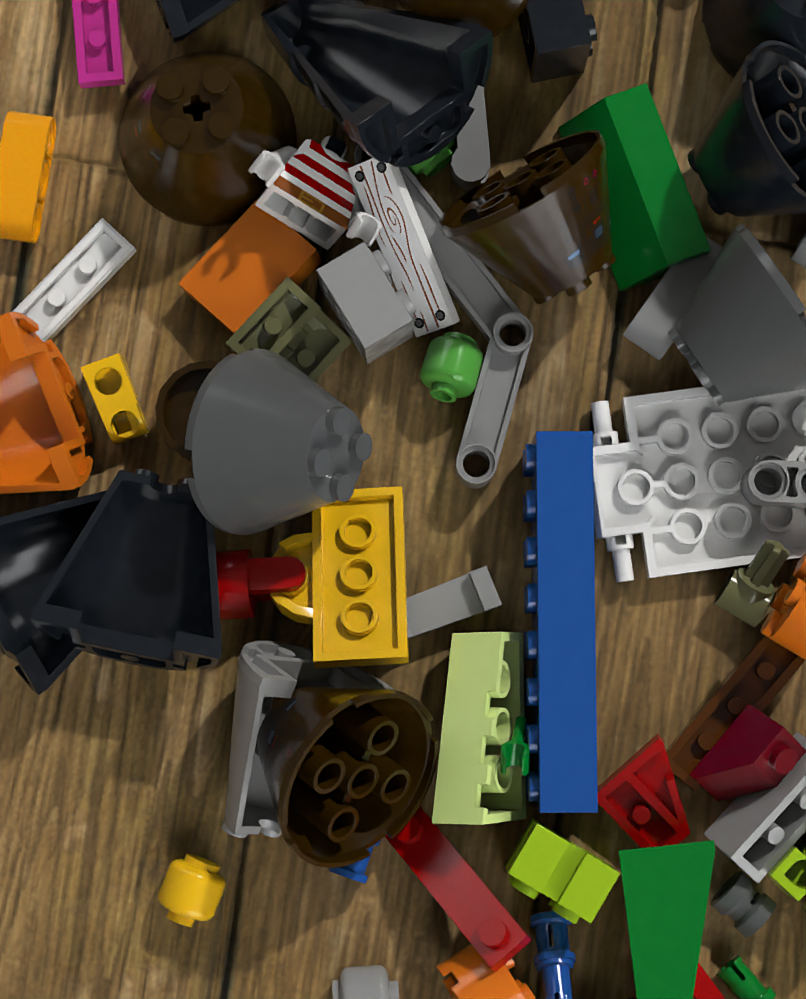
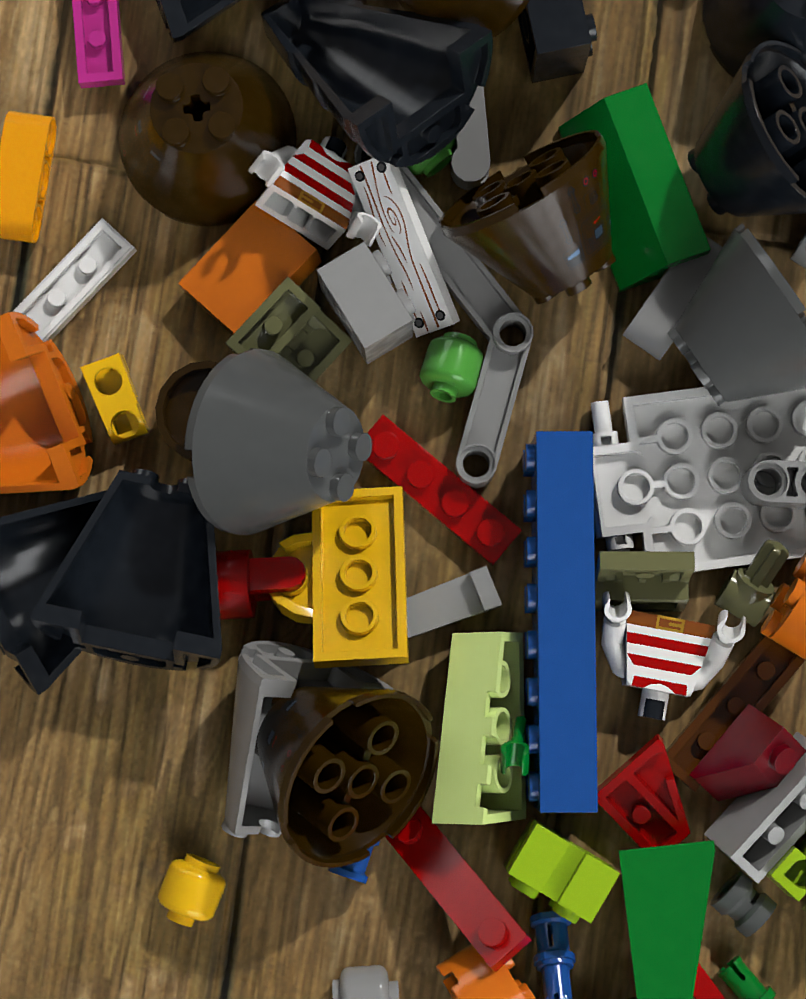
(440, 491): none -> red plate
(651, 578): none -> olive slope
(664, 652): none -> torso

